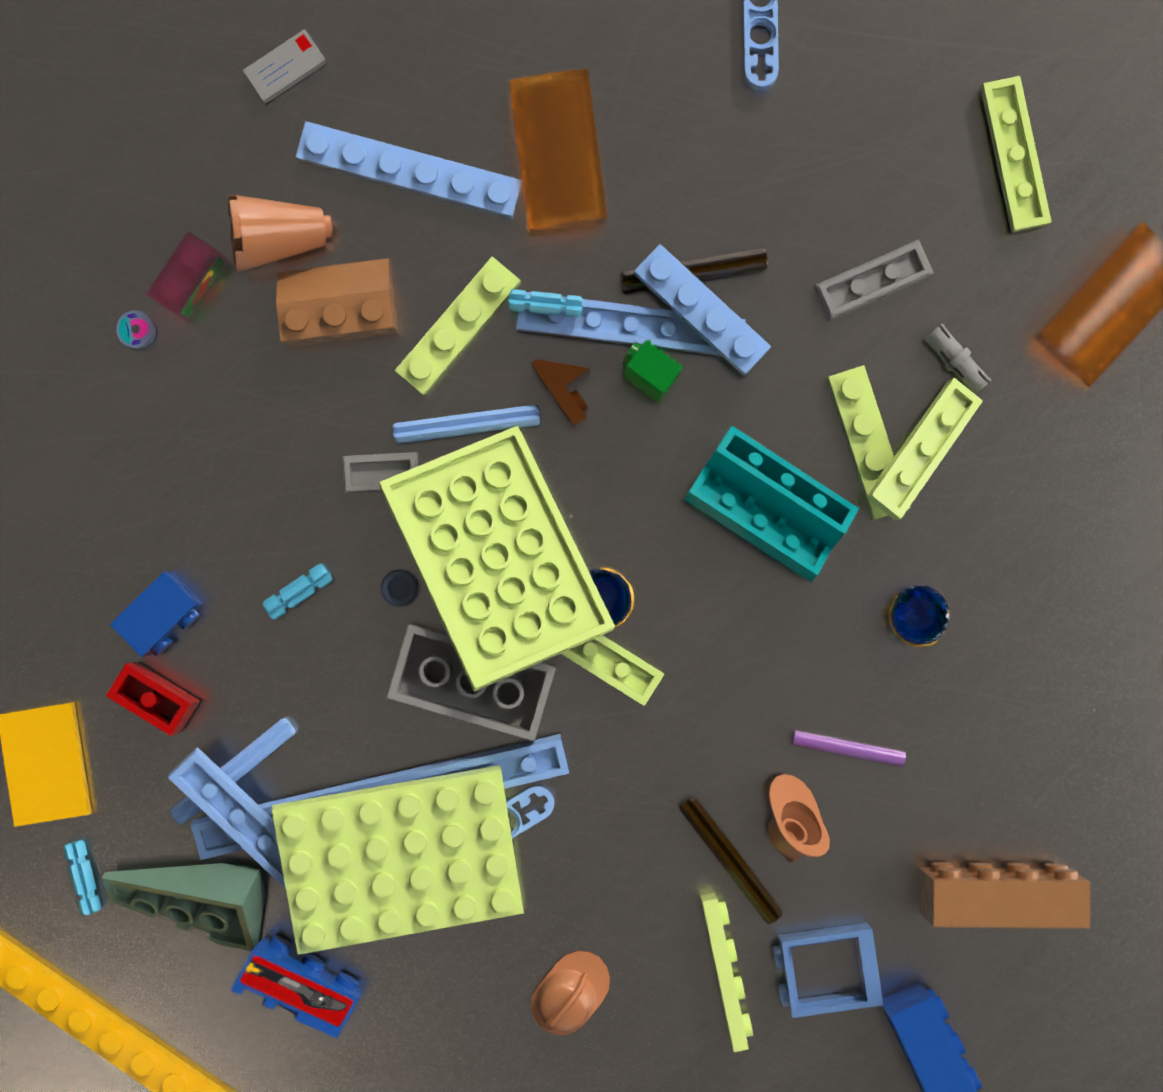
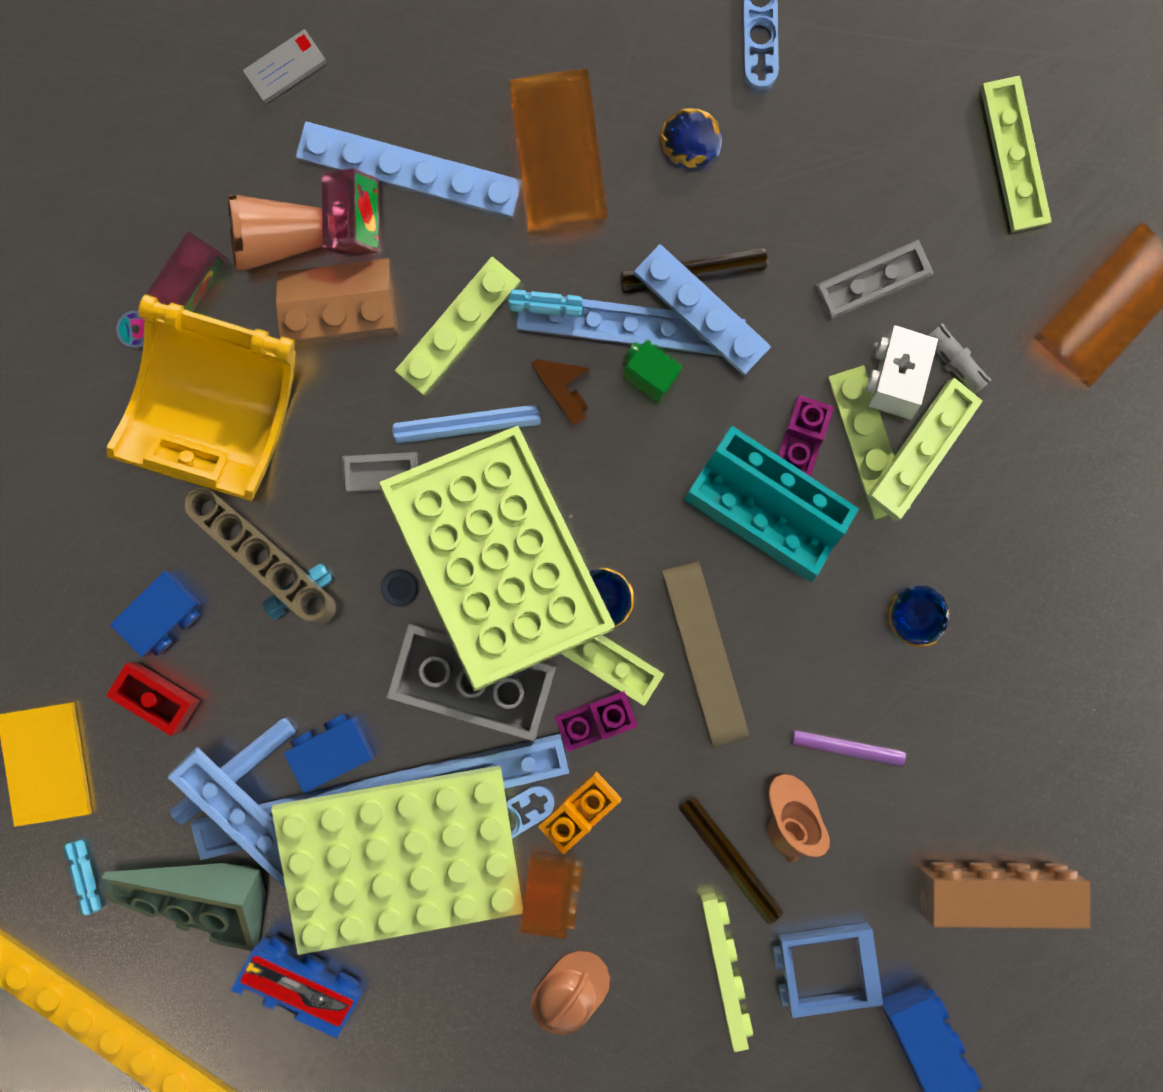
(205, 400): none -> yellow hinge
(244, 547): none -> dark tan beam
(329, 753): none -> blue brick
(350, 213): none -> clear pink brick
(549, 895): none -> clear orange brick
(579, 812): none -> light orange slope
(596, 721): none -> magenta slope
(691, 138): none -> clear blue hair
(705, 654): none -> dark tan beam
(805, 433): none -> magenta slope
(903, 391): none -> white brick

